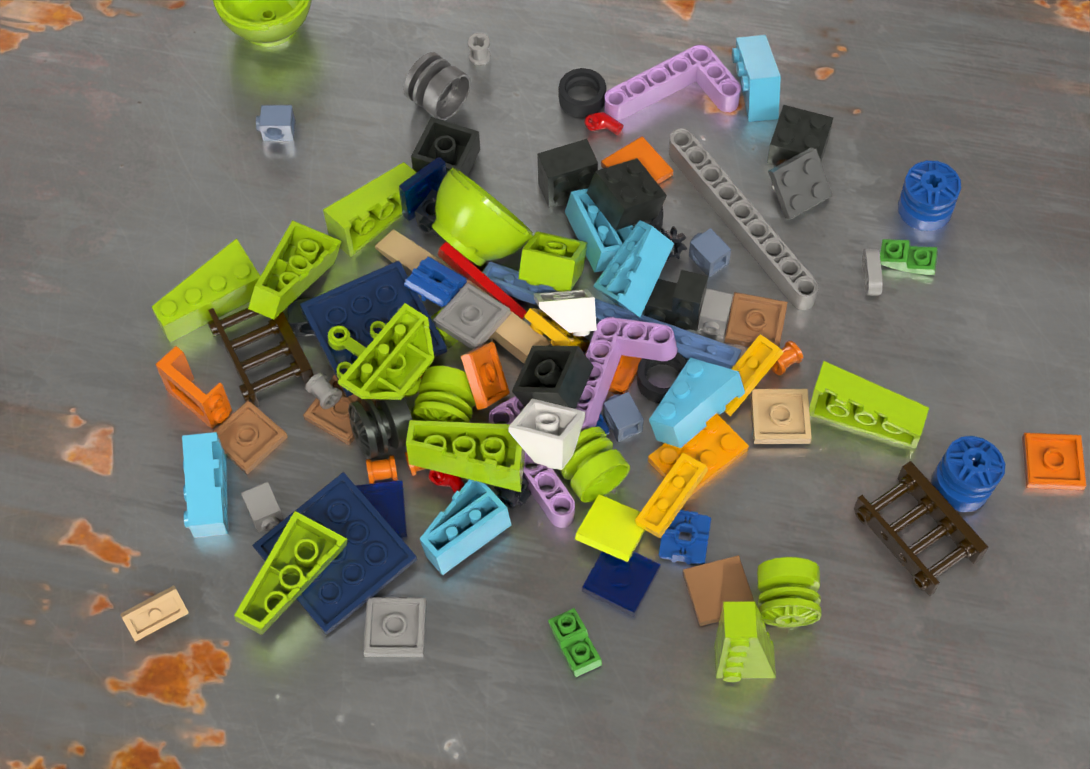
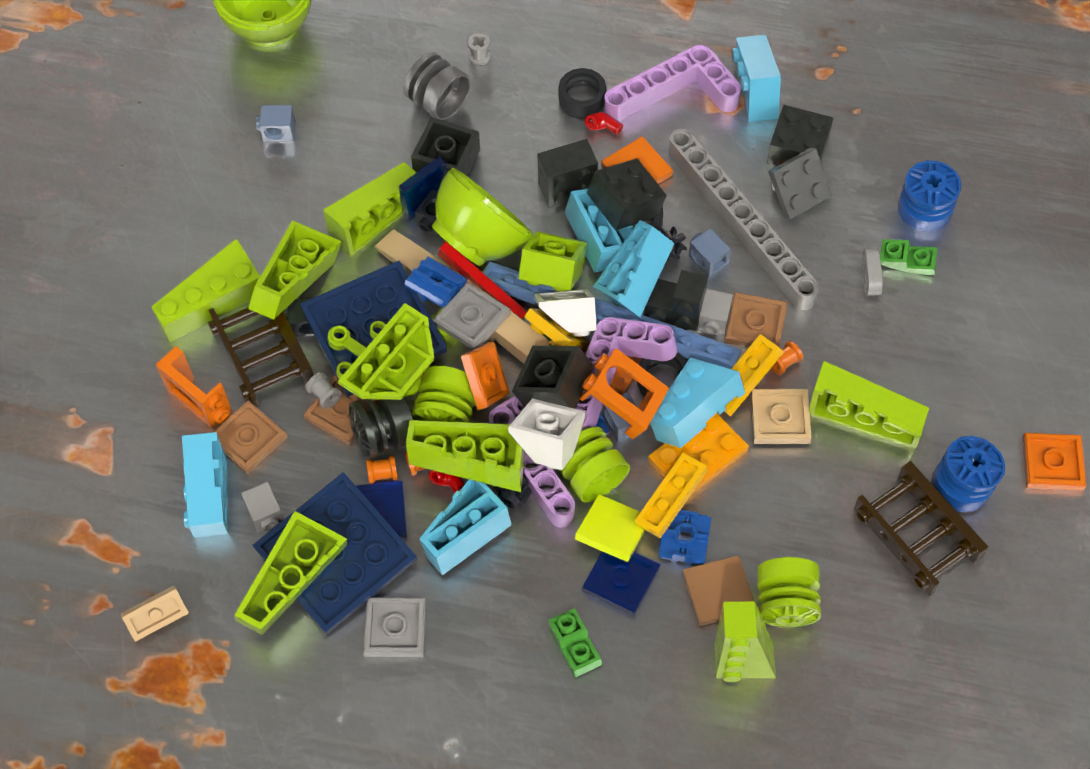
(598, 387): none -> orange panel

